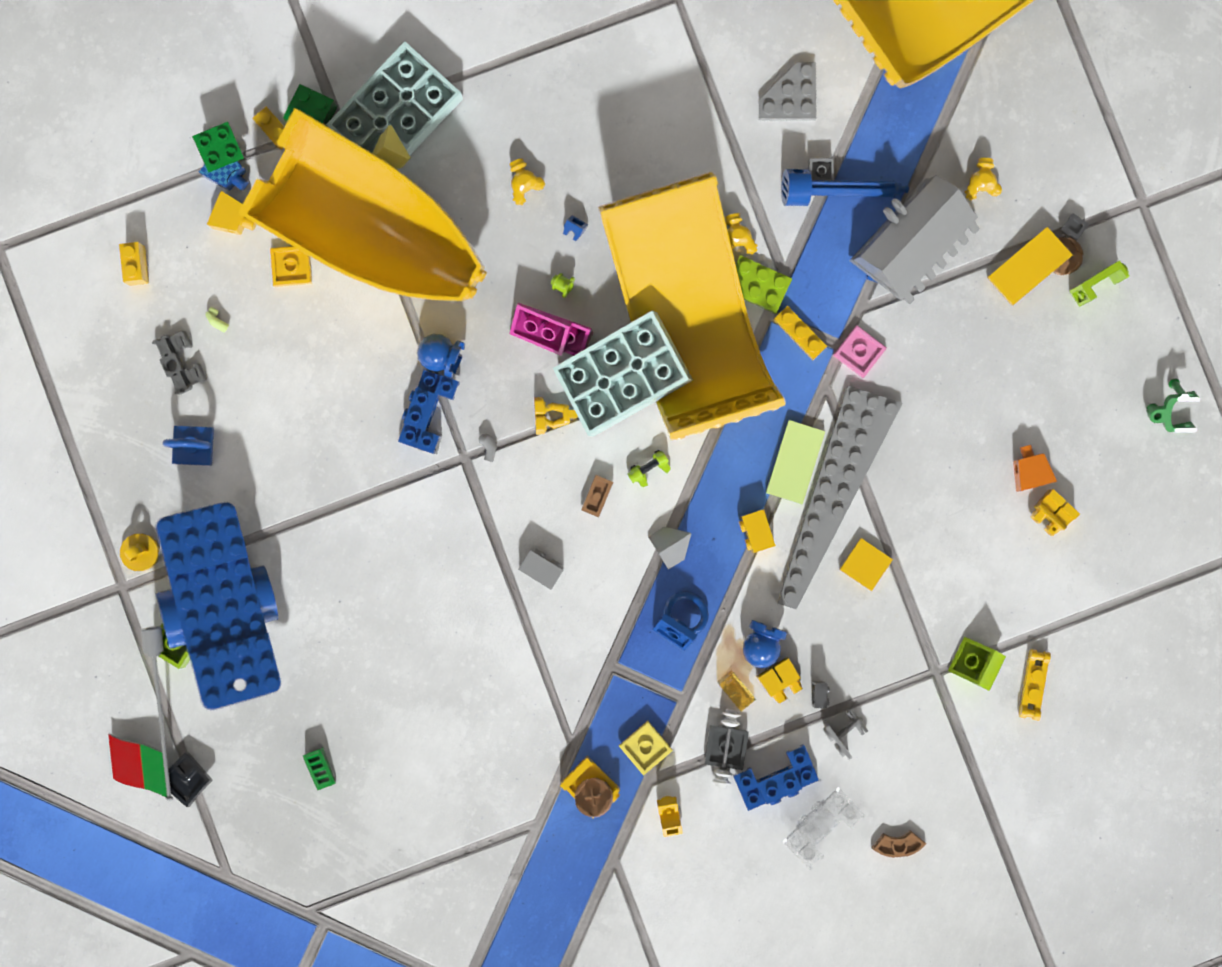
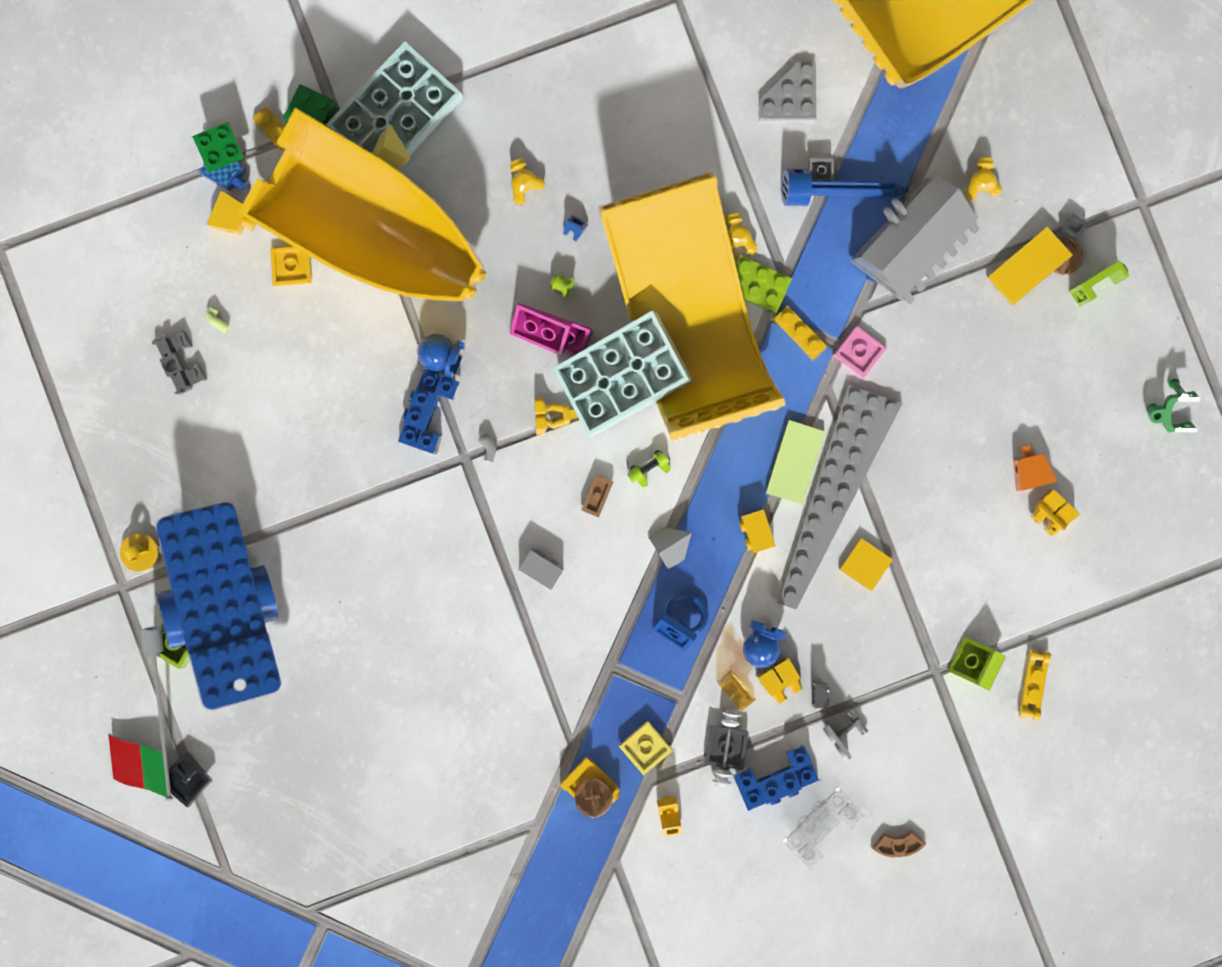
(133, 263): yellow brick -> none
(191, 445): blue tile -> none
(310, 765): green slope -> none

